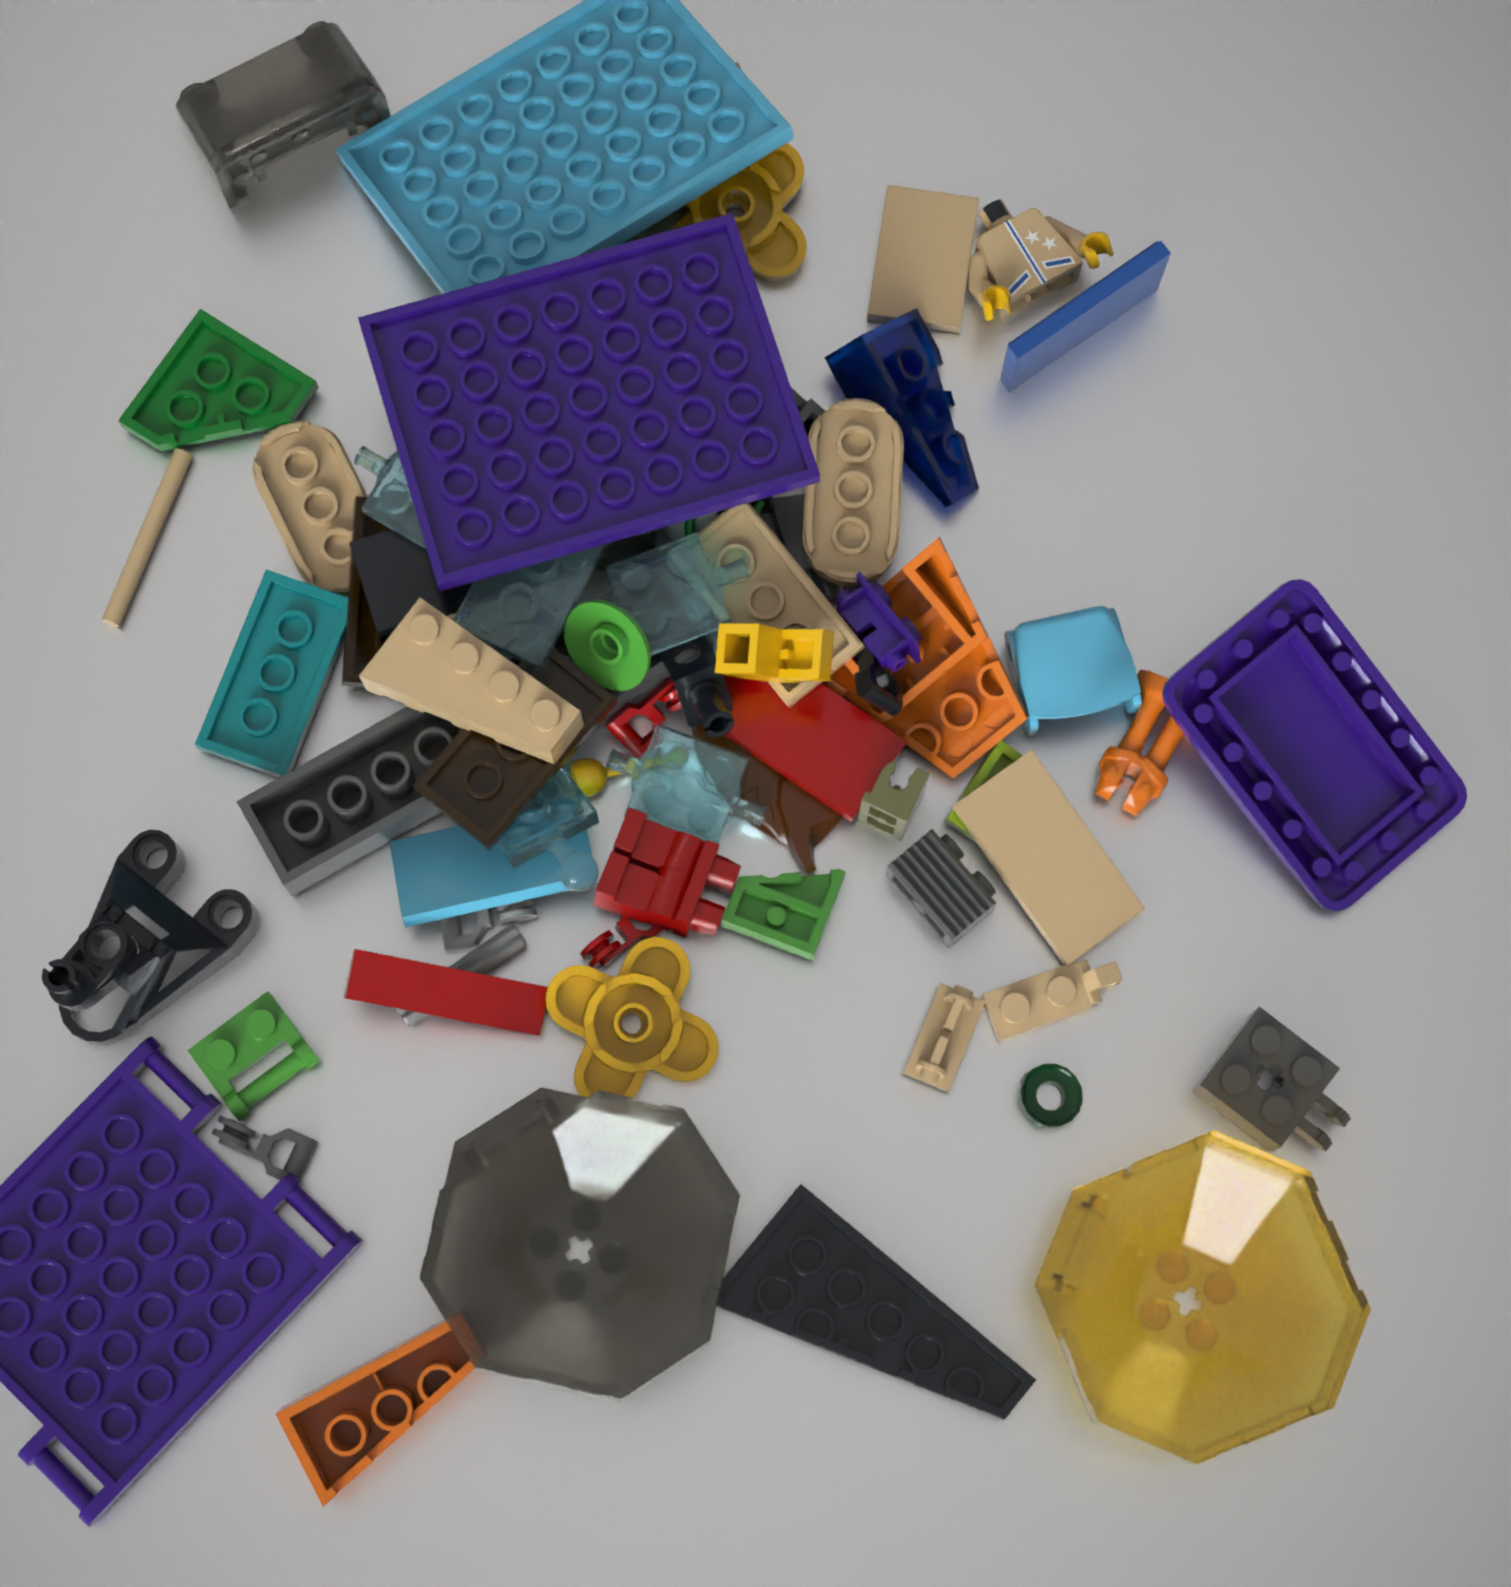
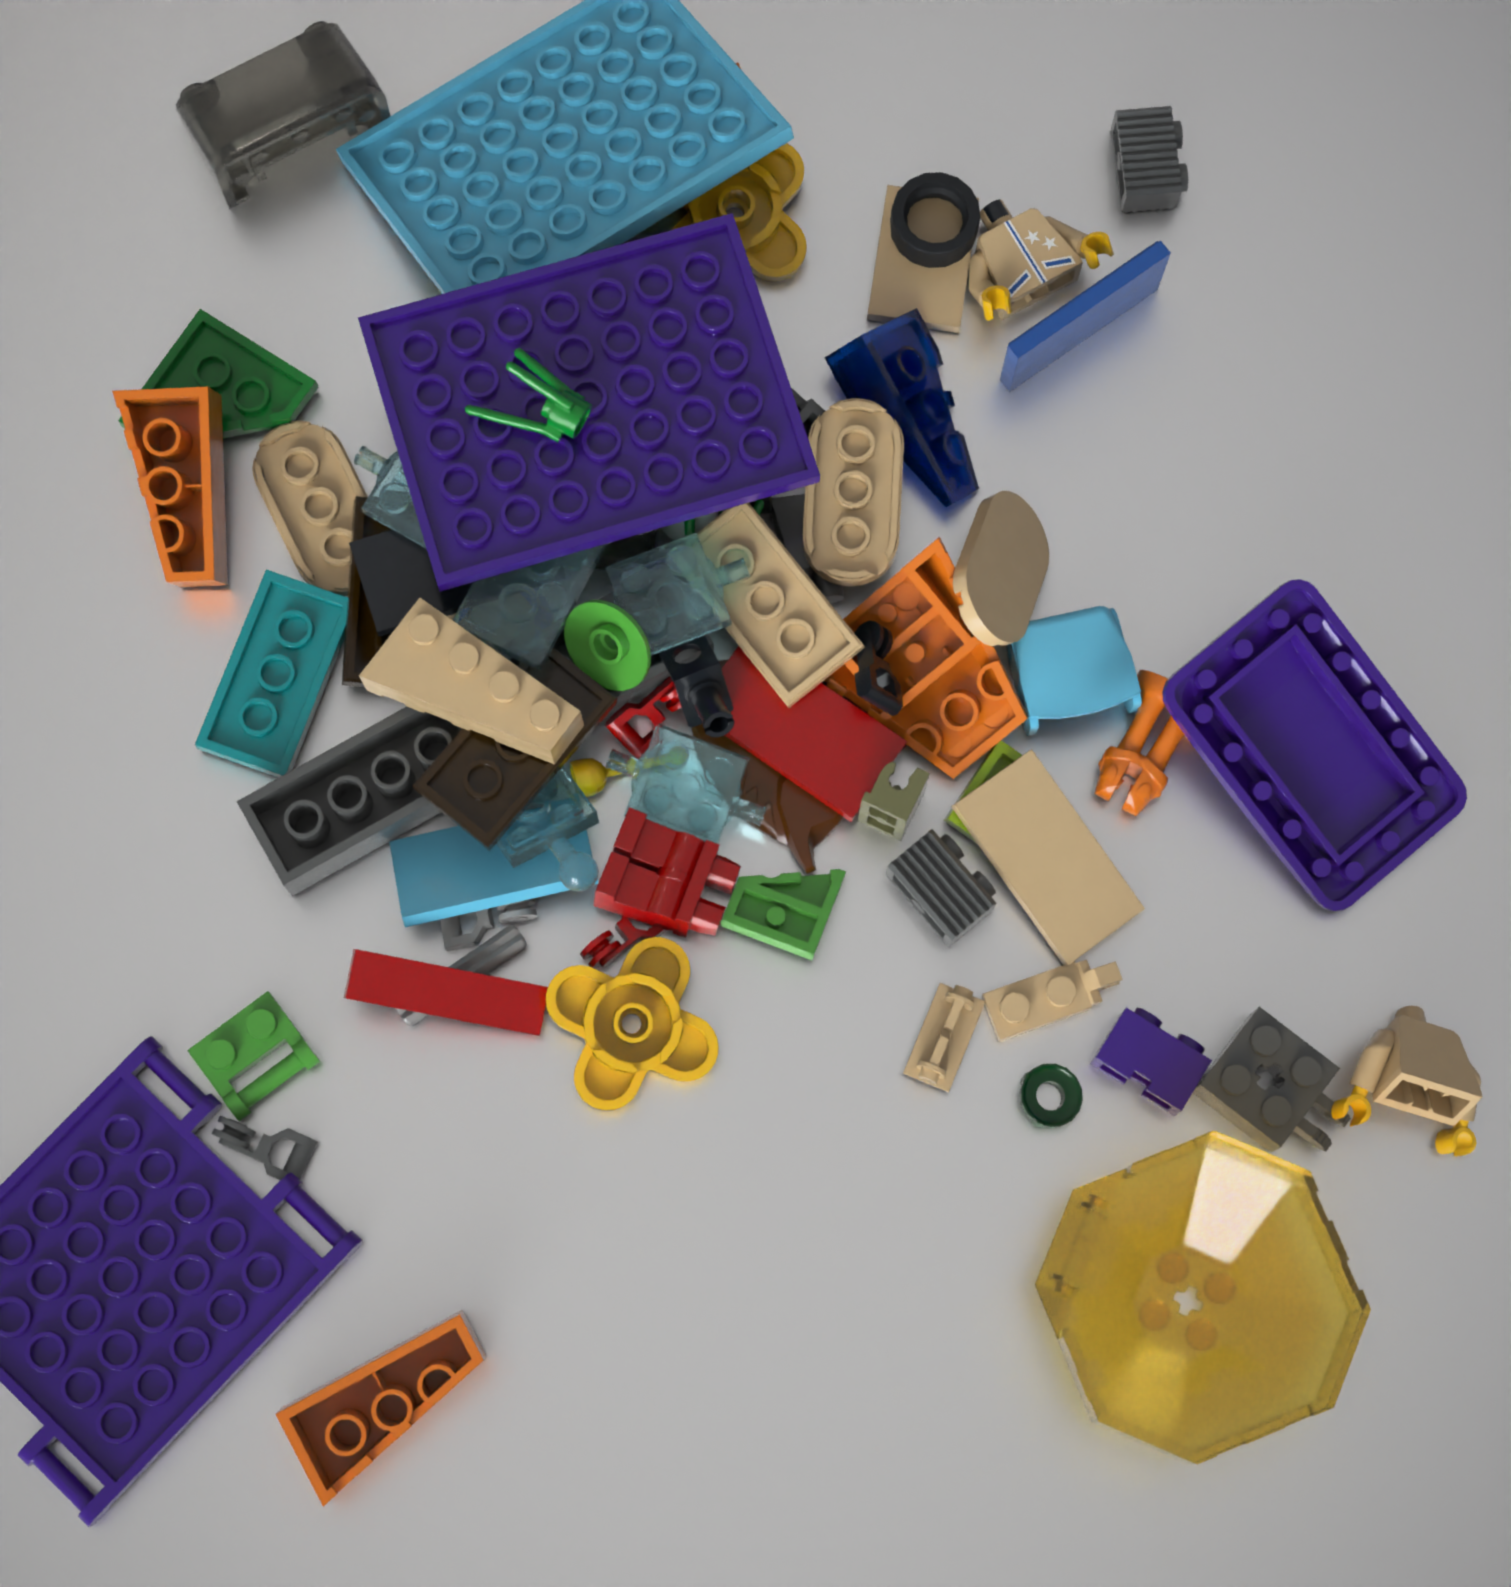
(85, 979): black connector -> none
(147, 537): tan bar -> none
(181, 475): none -> orange wedge
(563, 408): none -> green plant
(593, 1170): clear smoke windscreen -> none
(773, 653): yellow brick -> none
(844, 1294): black wing -> none
(892, 636): dark purple hinge -> none
(935, 186): none -> black tyre
(1001, 569): none -> tan tile
(1148, 159): none -> dark grey brick
(1153, 1058): none -> dark purple brick
(1418, 1072): none -> tan torso

